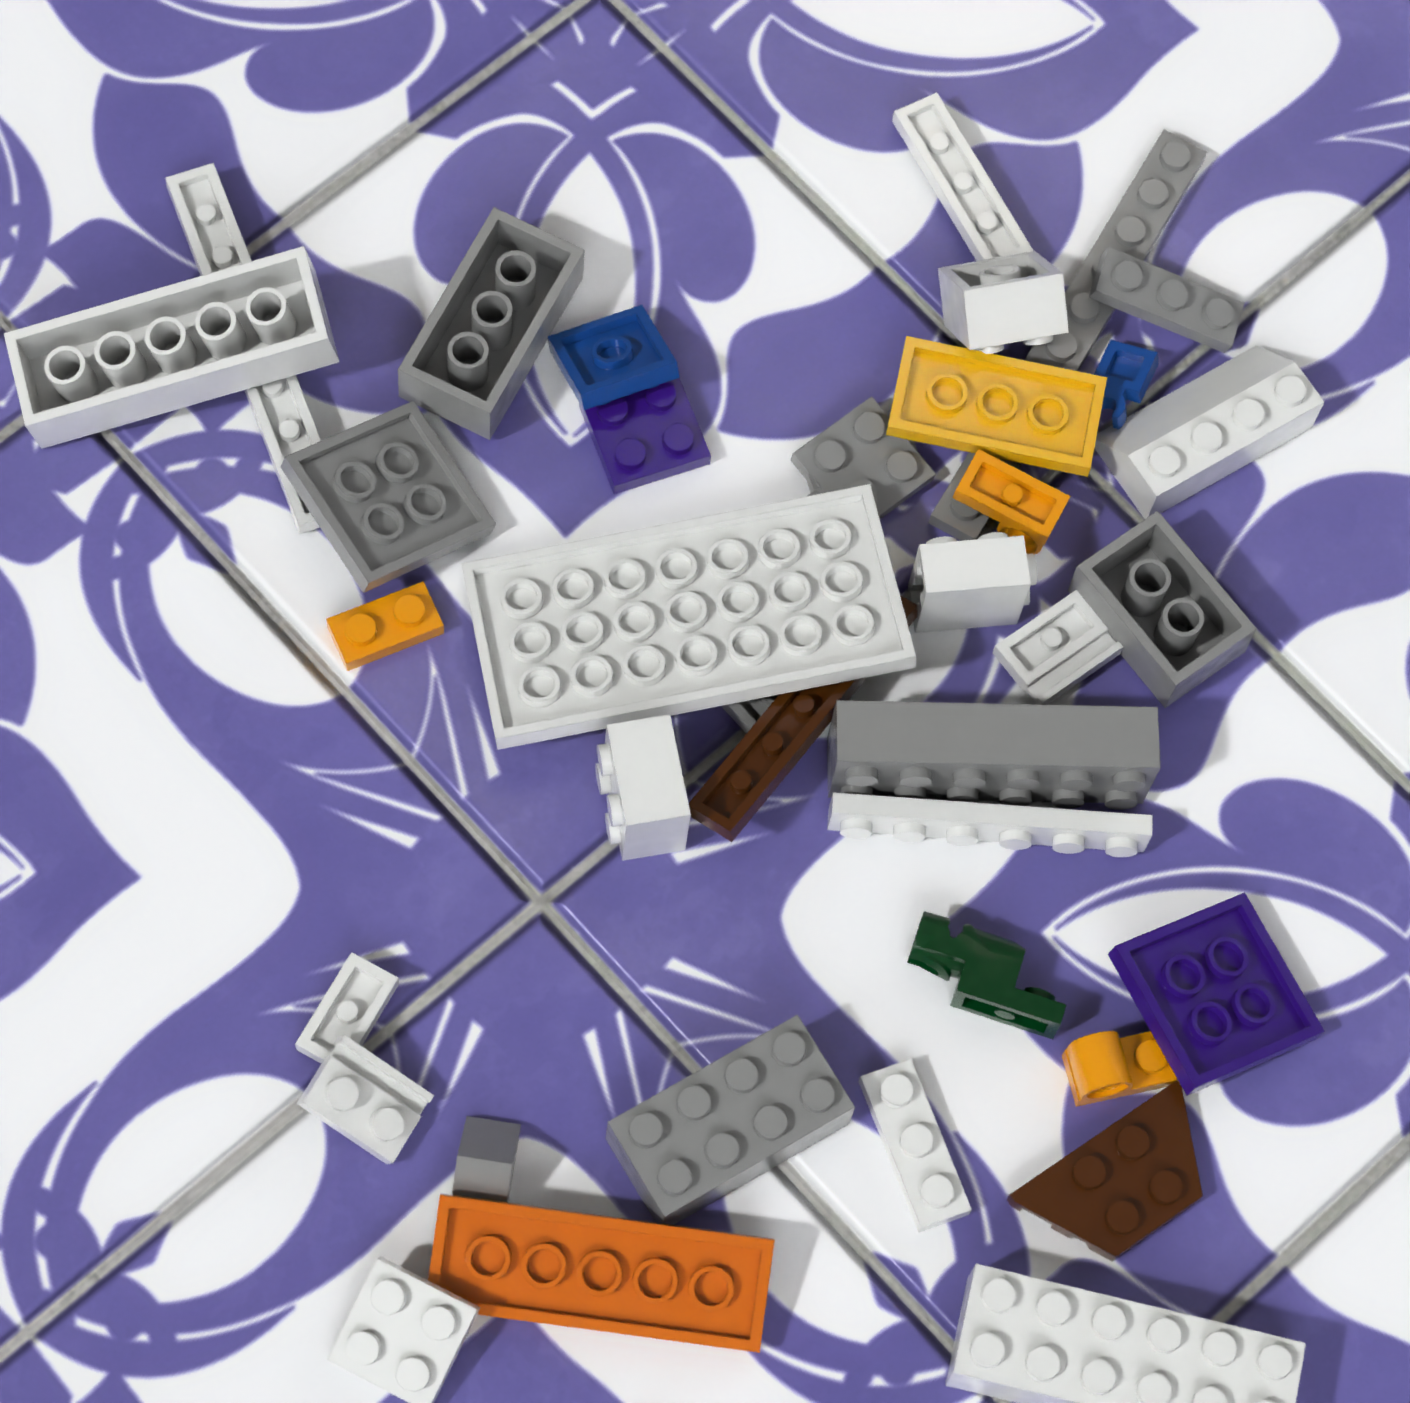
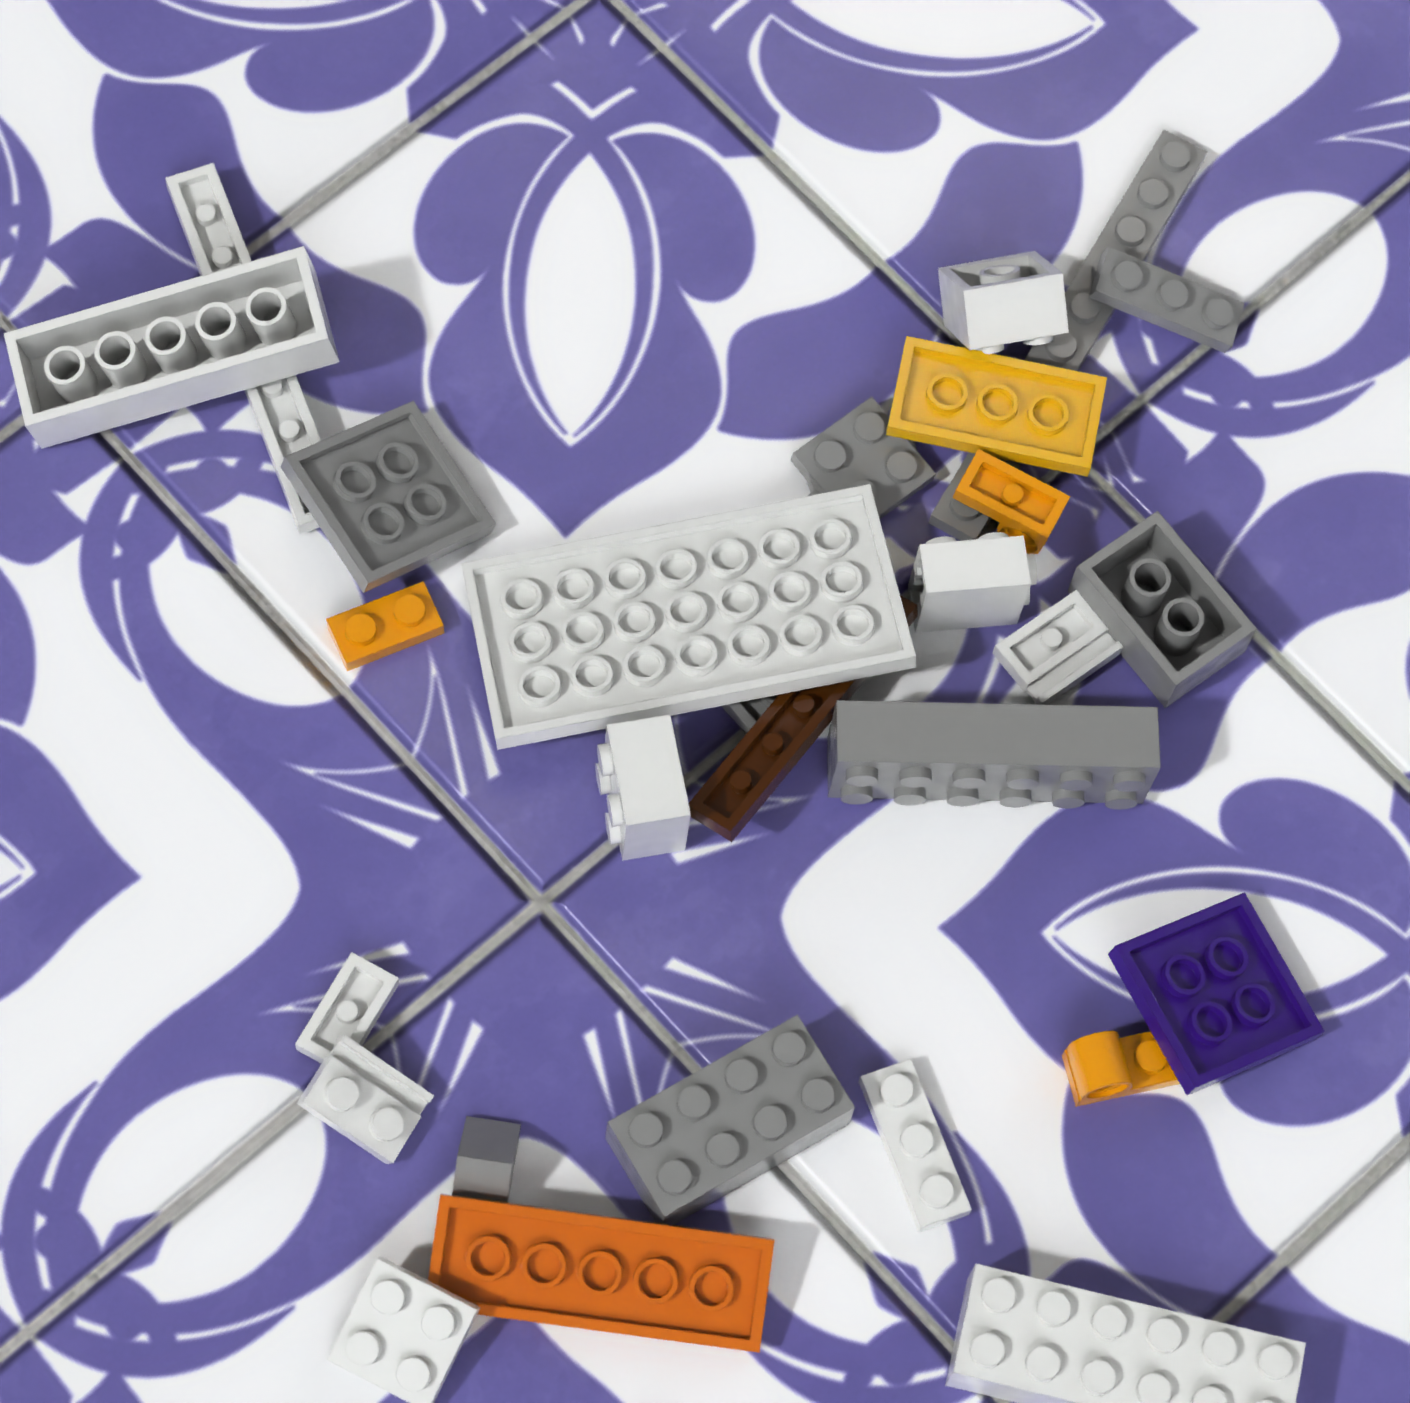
(491, 323): light grey brick -> none
(613, 357): blue plate -> none
(647, 436): dark purple plate -> none
(959, 179): white plate -> none
(971, 822): white plate -> none
(985, 974): dark green plate -> none
(1121, 1180): reddish brown wing -> none
(1128, 377): blue plate -> none
(1209, 429): white slope -> none

